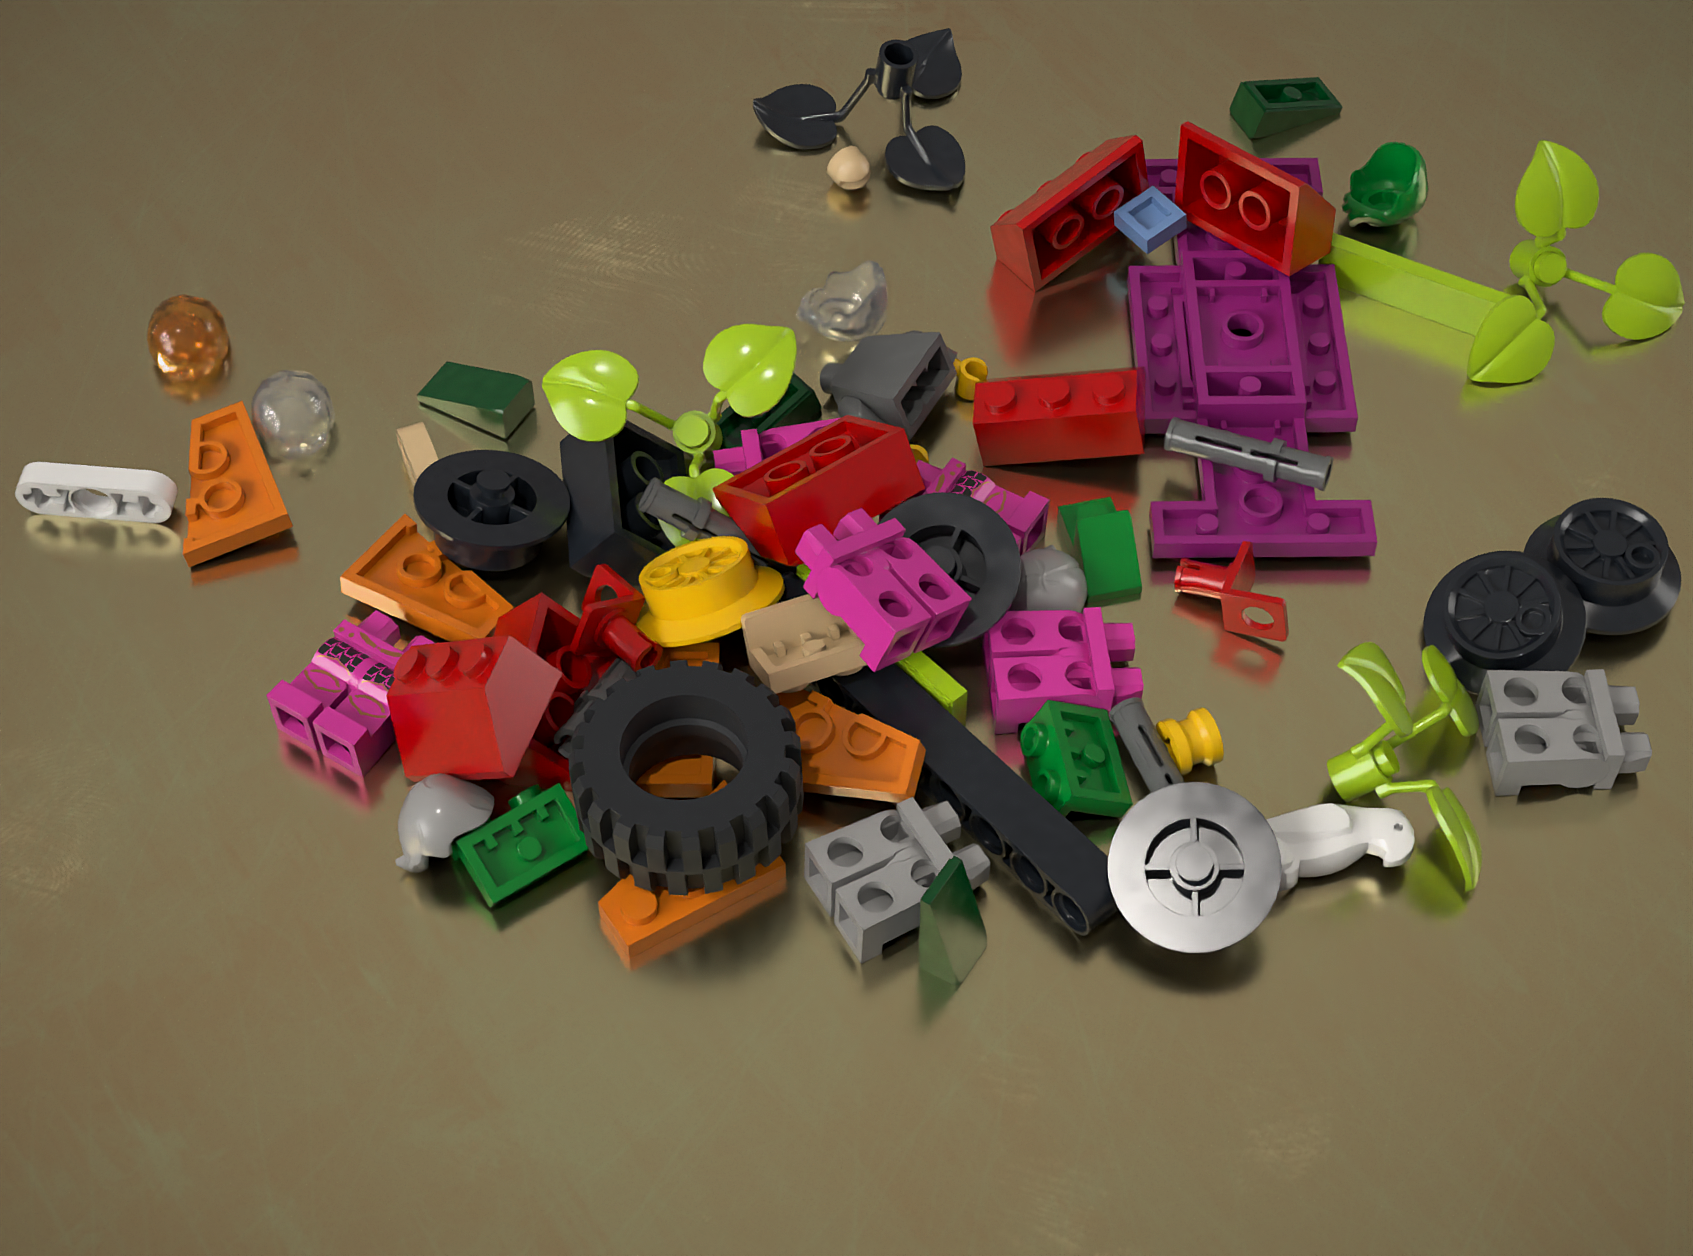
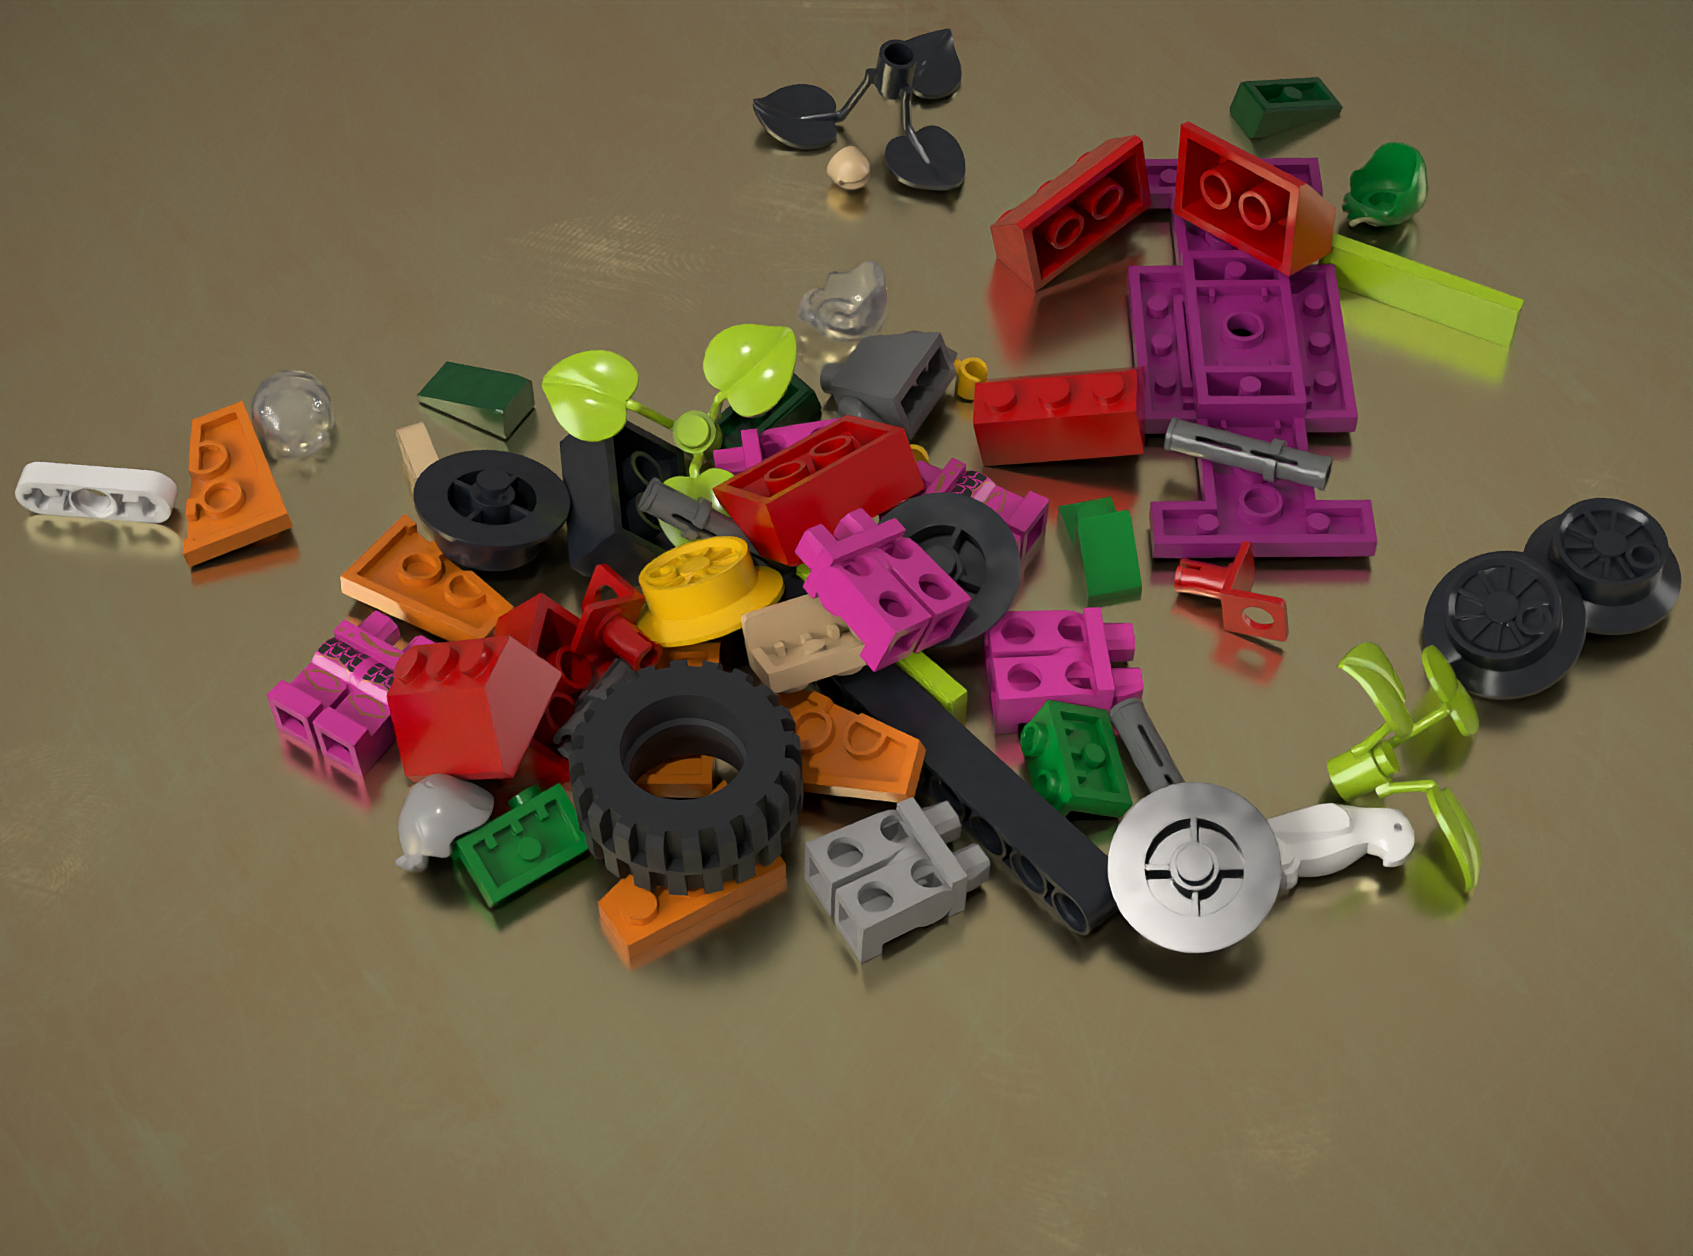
(186, 337): clear orange hair -> none
(950, 925): dark green slope -> none
(1050, 582): light grey hair -> none
(1150, 219): medium blue plate -> none
(1192, 740): yellow wheel -> none
(1553, 196): lime plant -> none
(1558, 729): light grey hips -> none

